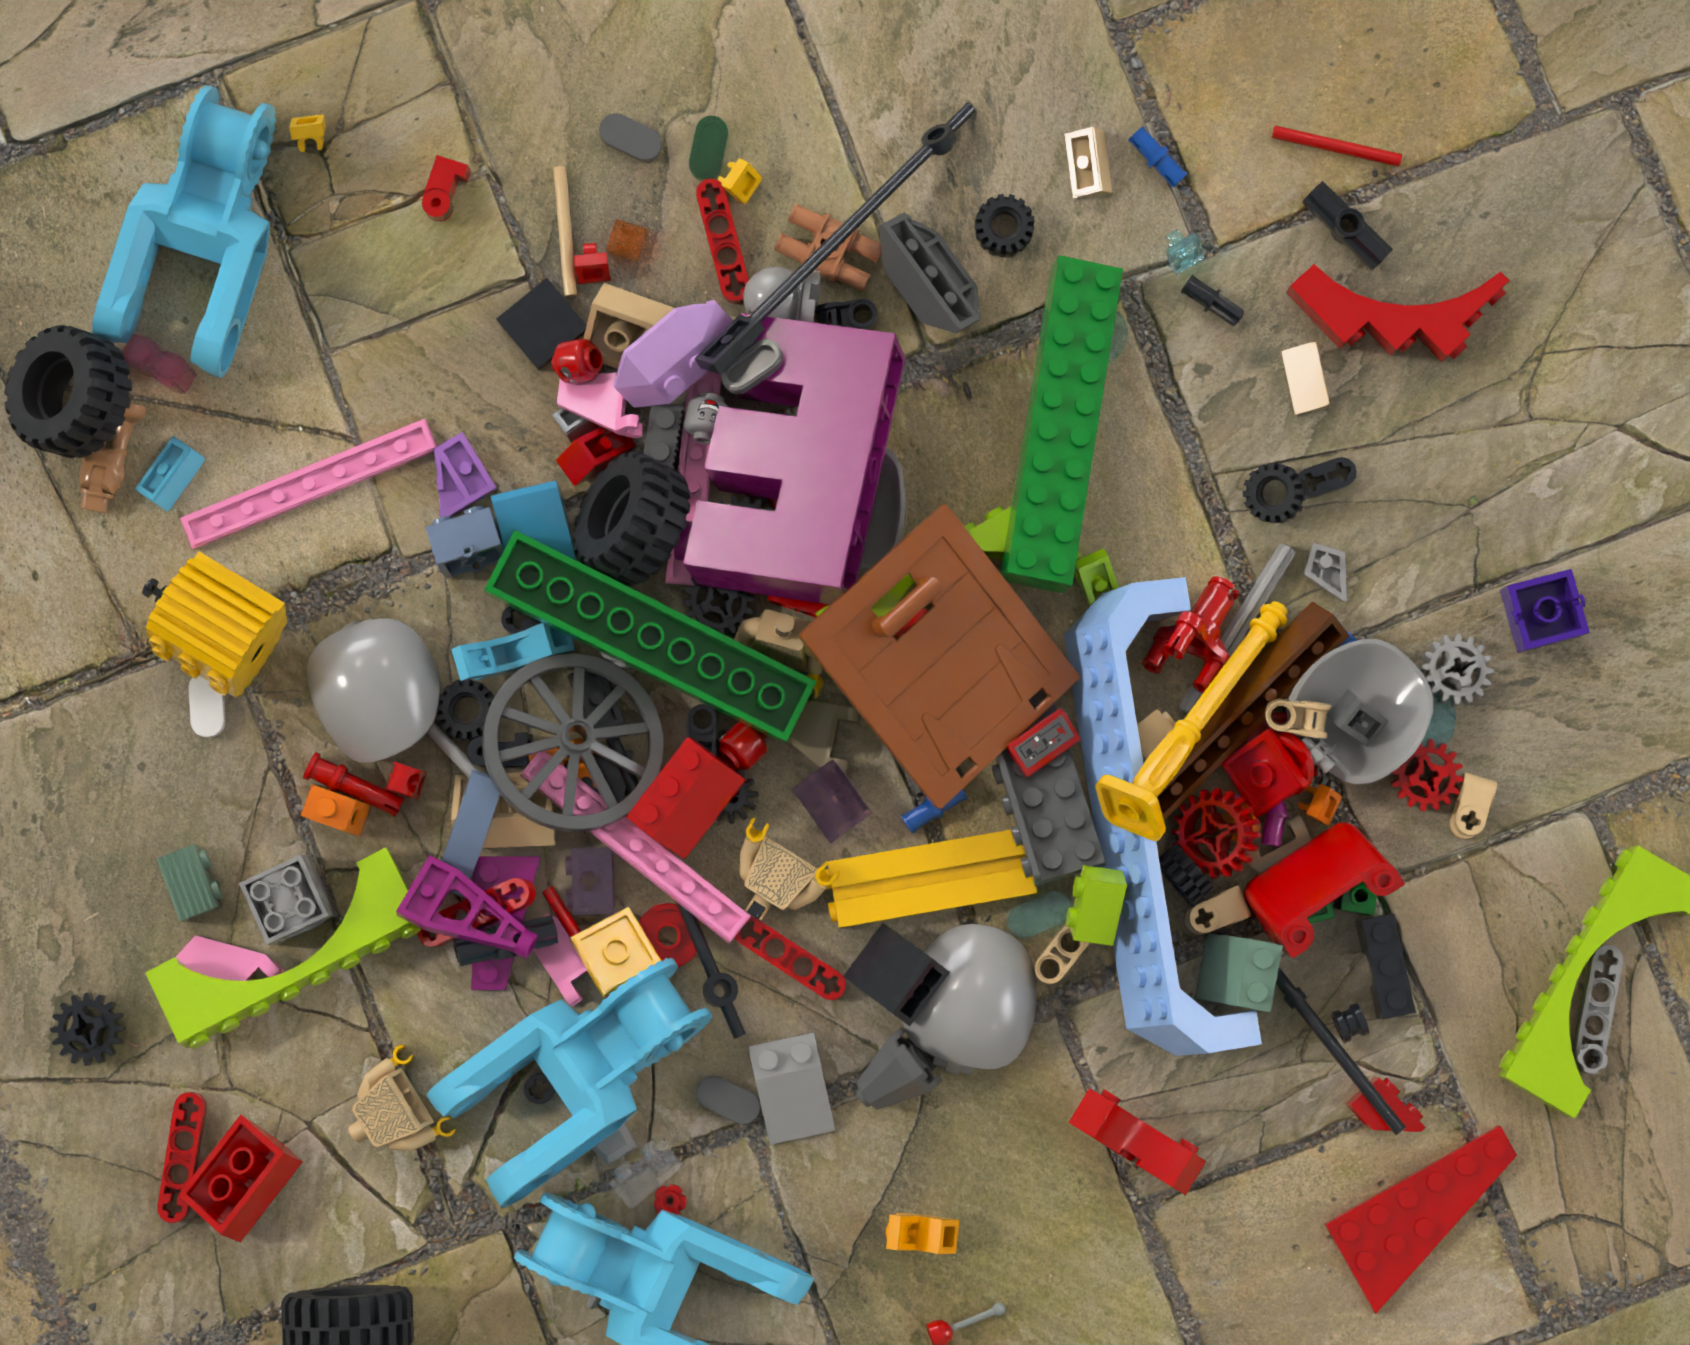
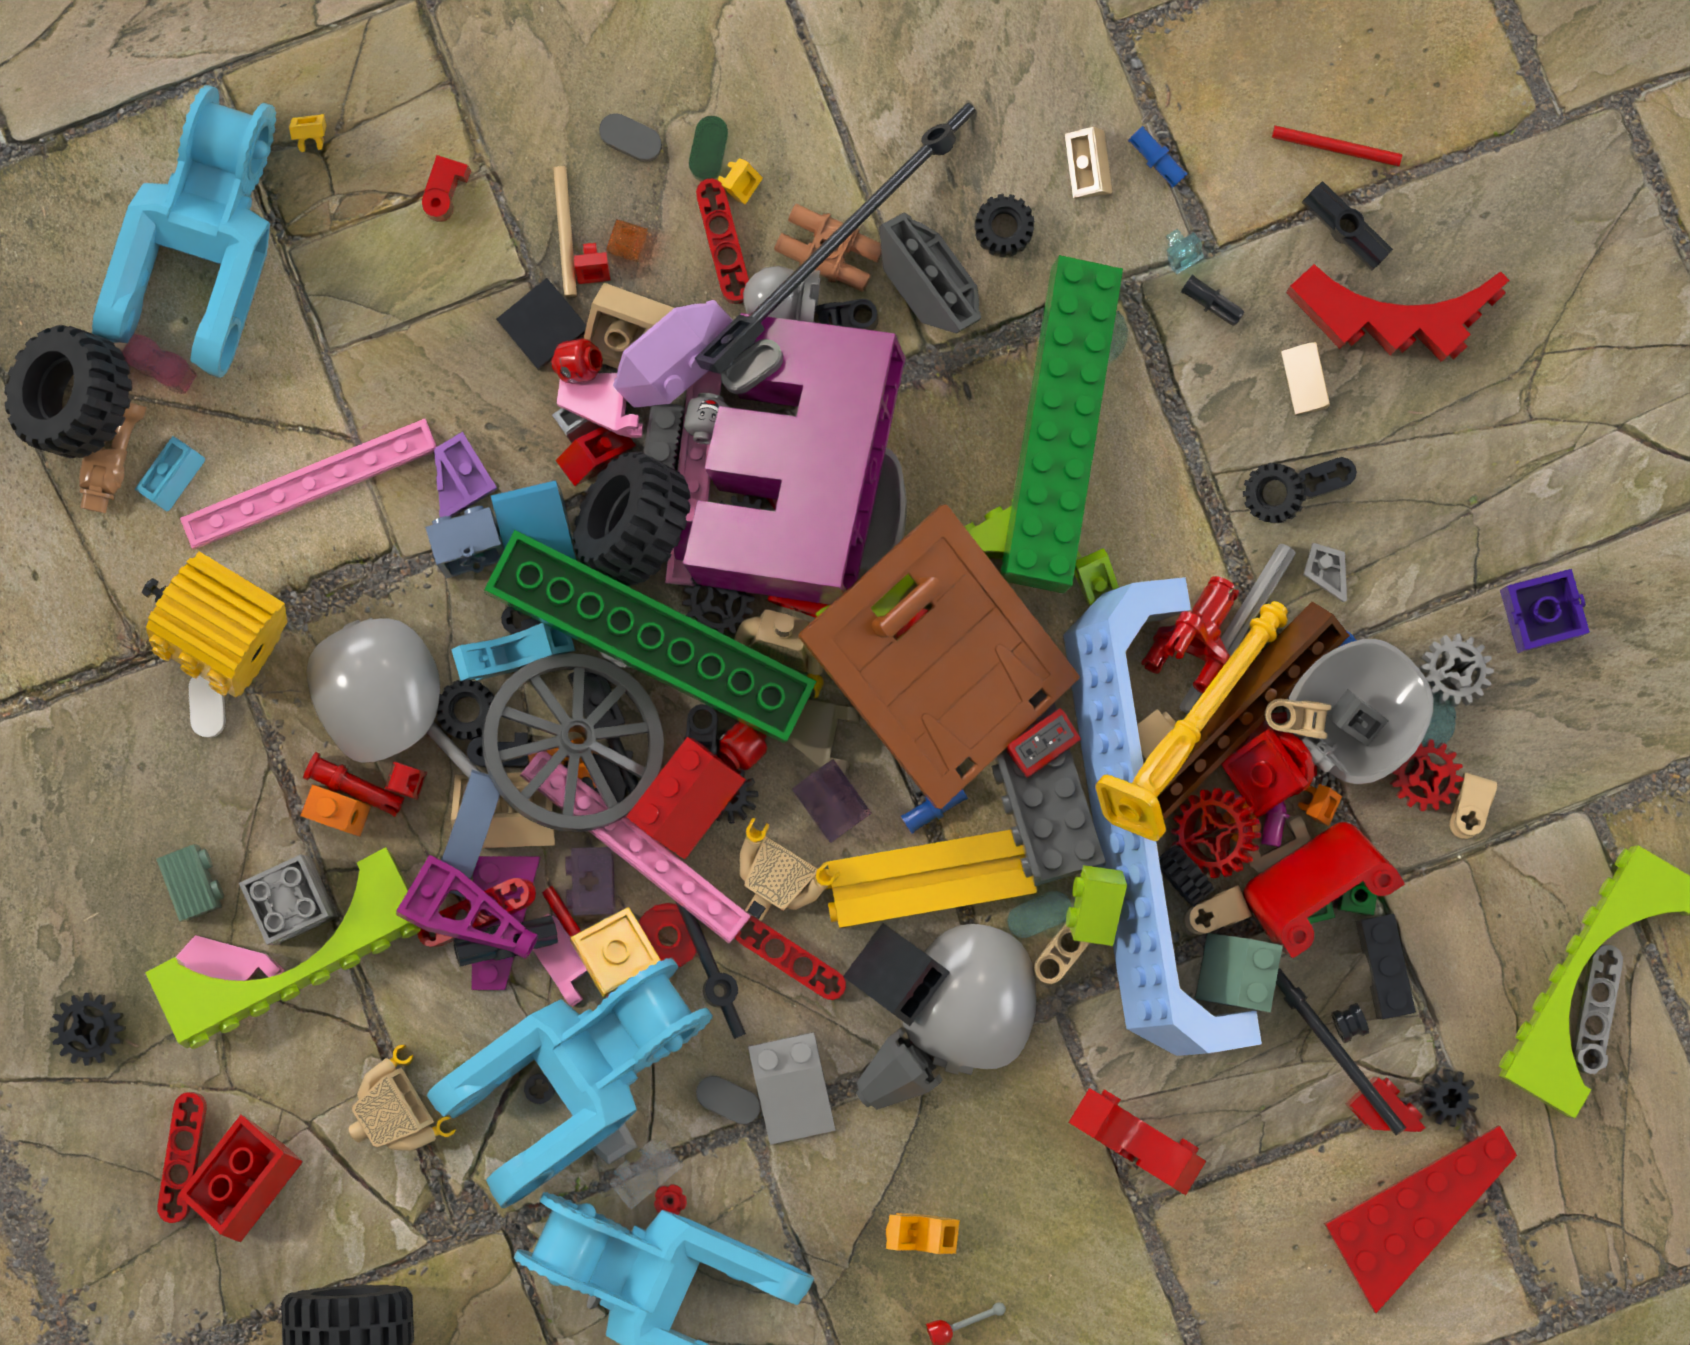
(1441, 1089): none -> black gear

